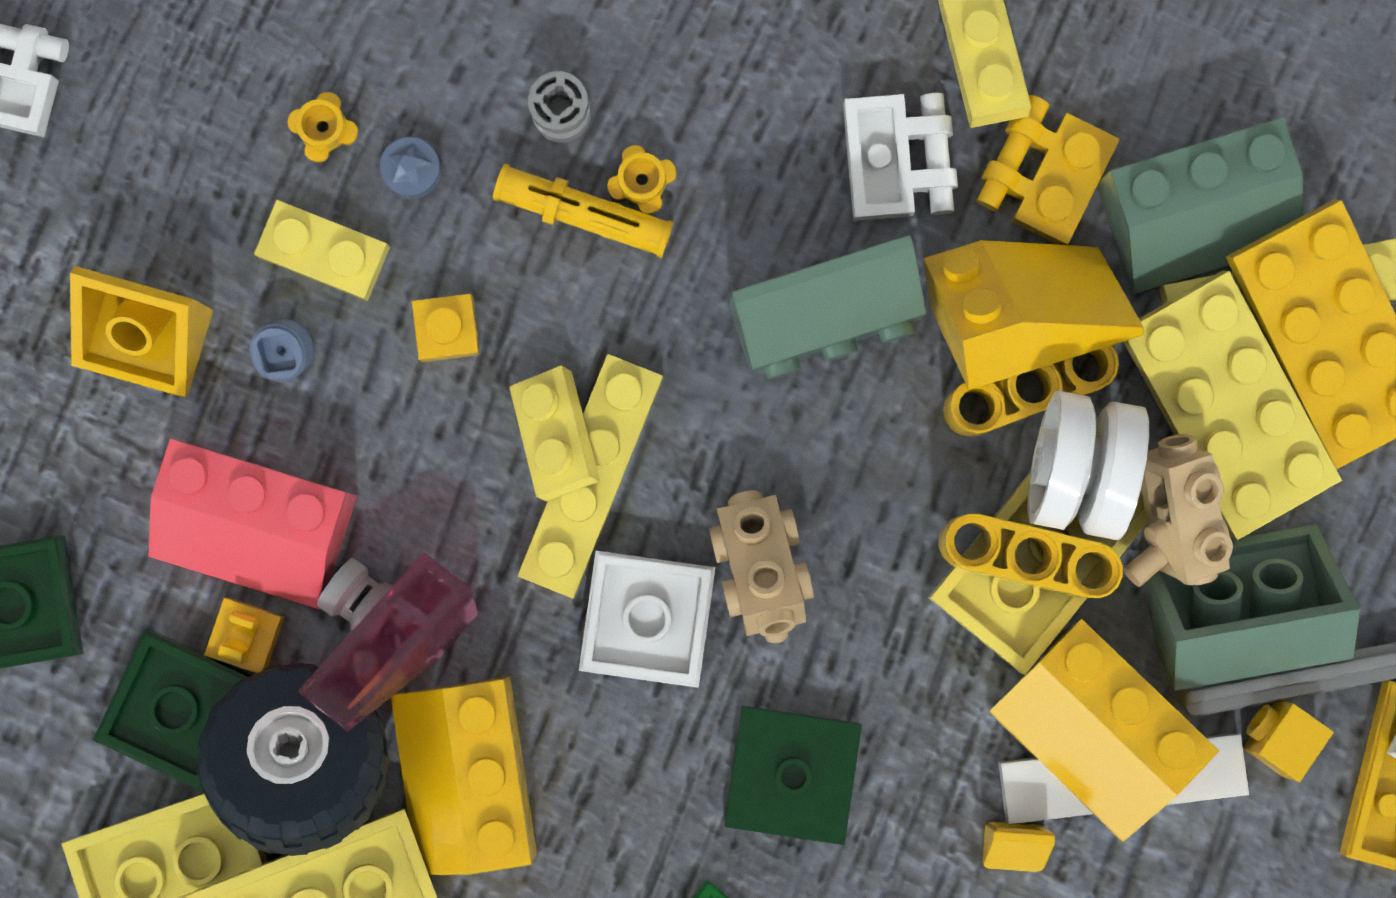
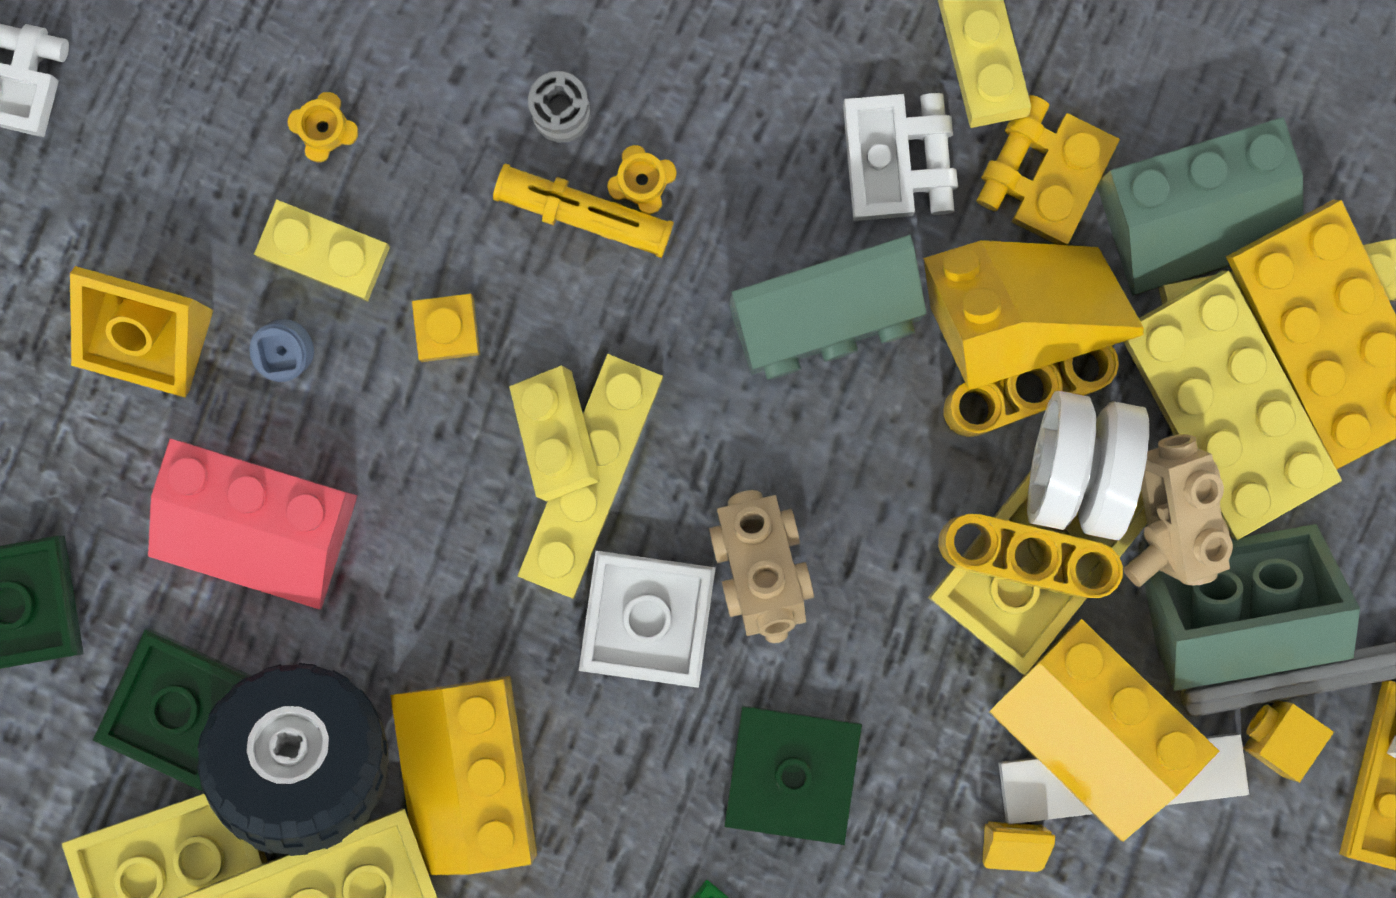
(244, 635): yellow tile -> none
(347, 592): light grey wheel -> none
(392, 643): clear pink slope -> none
(410, 167): sand blue tile -> none

